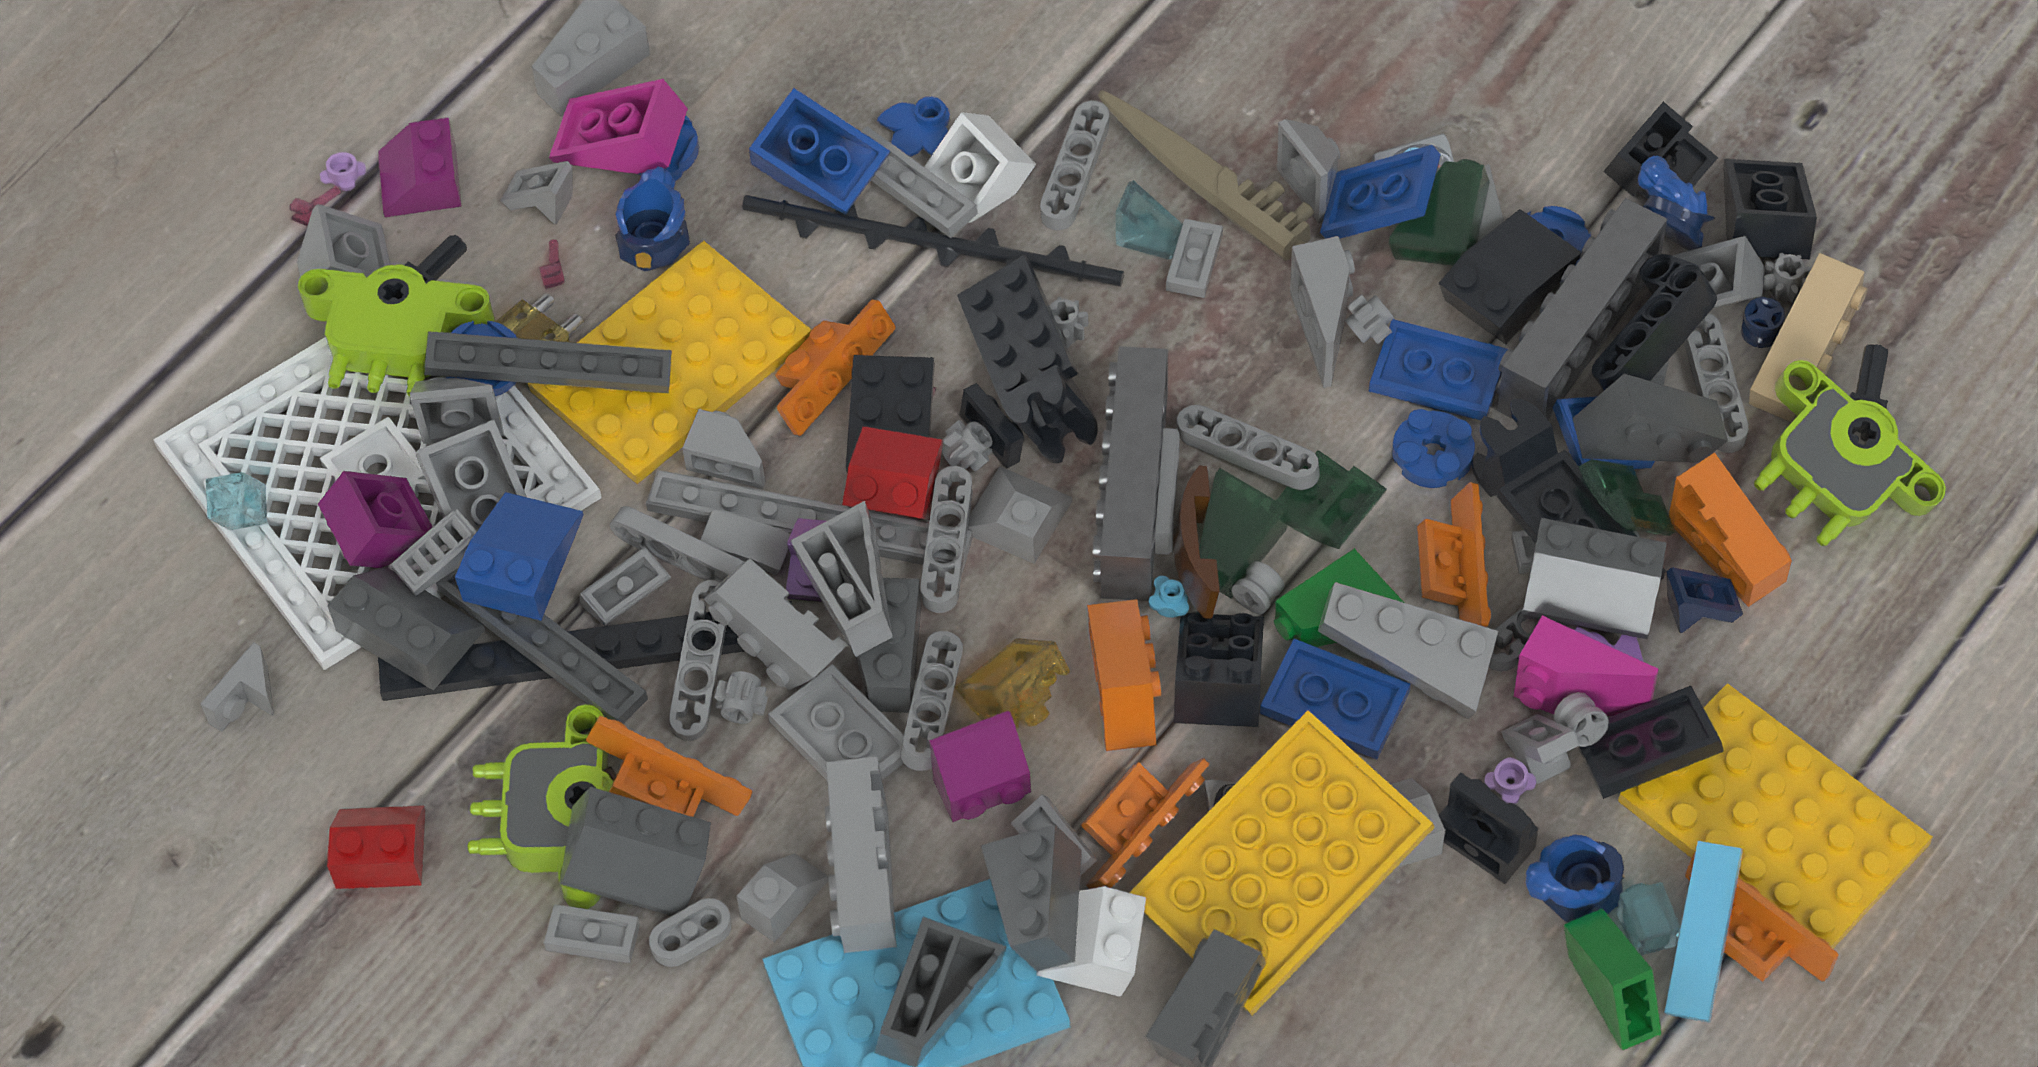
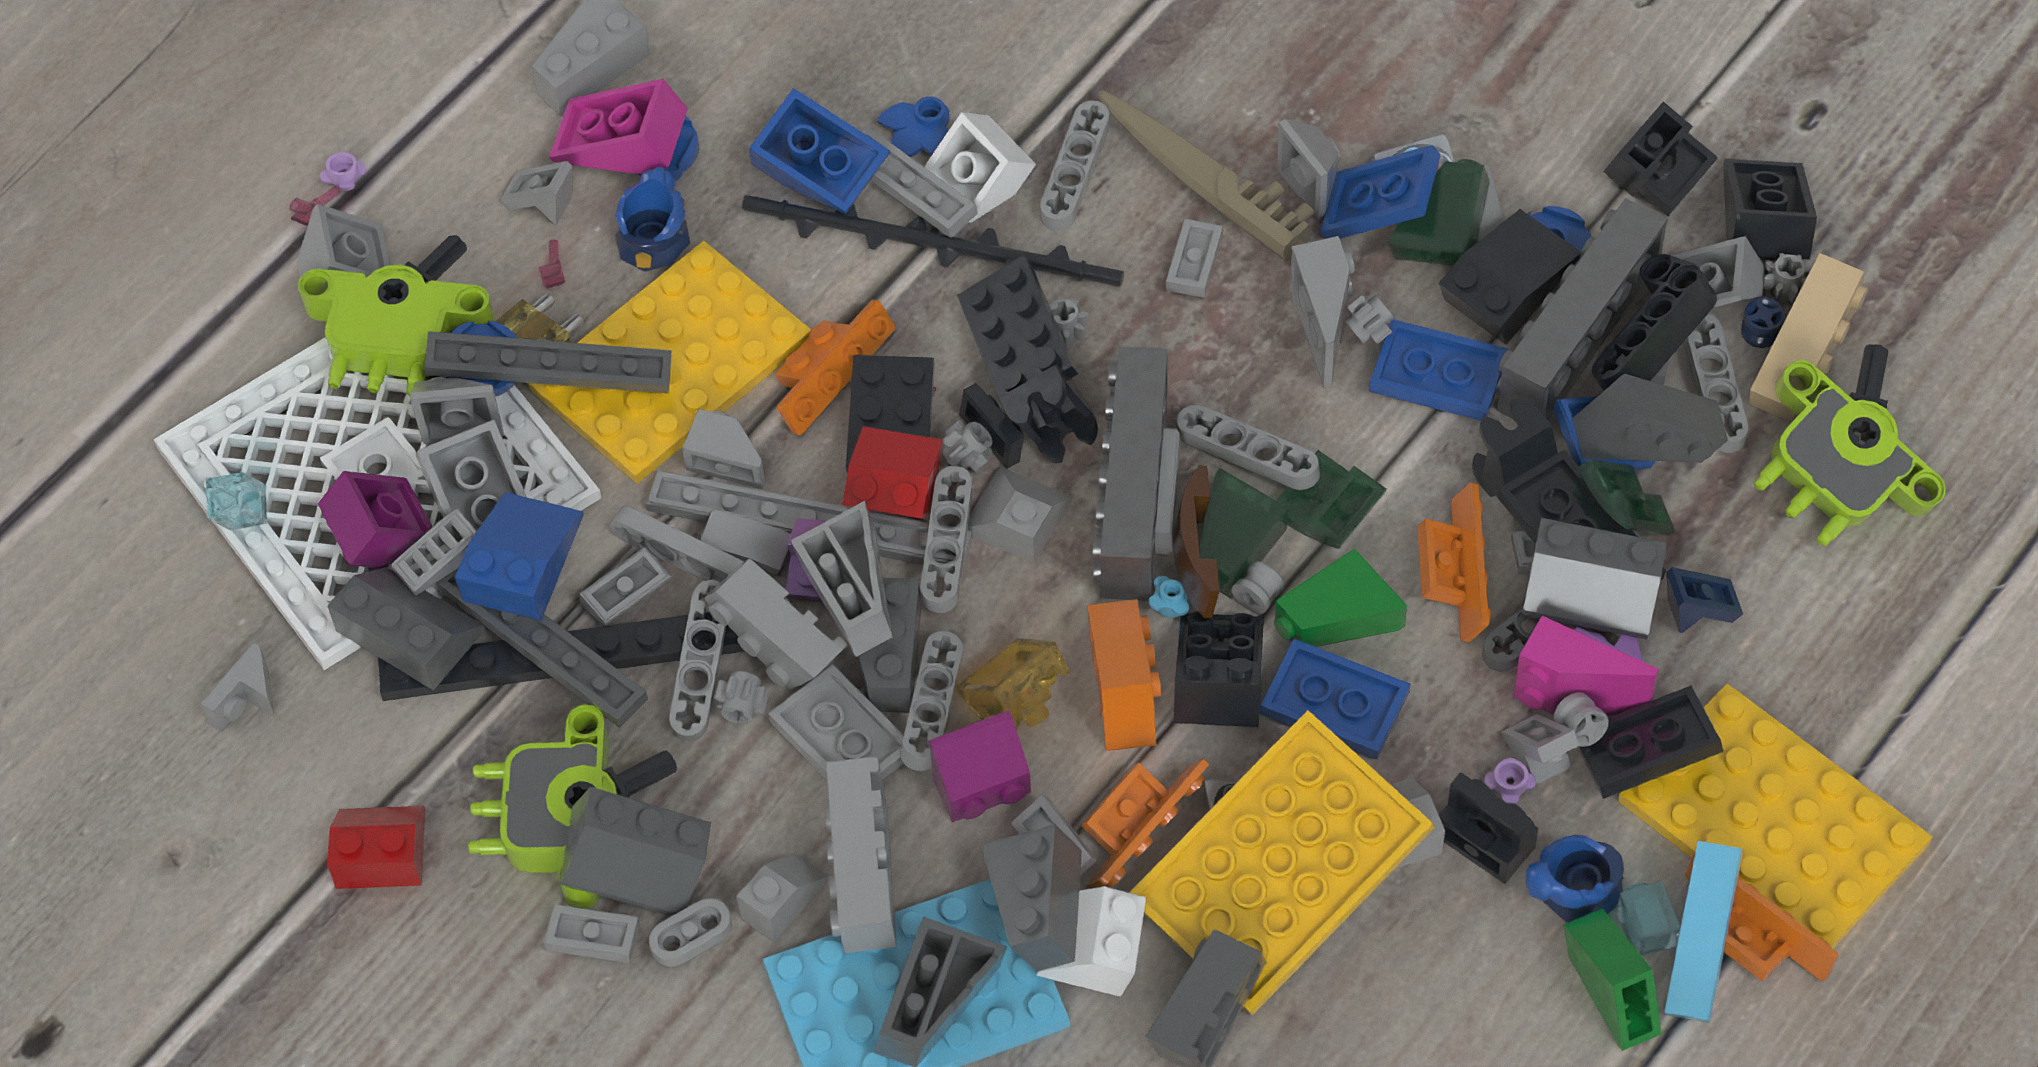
(420, 169): magenta slope -> none
(663, 776): orange bracket -> none
(1145, 224): clear light blue slope -> none
(1412, 643): light grey wedge -> none
(1439, 428): blue plate -> none
(1675, 201): piece -> none
(1728, 530): orange wedge -> none

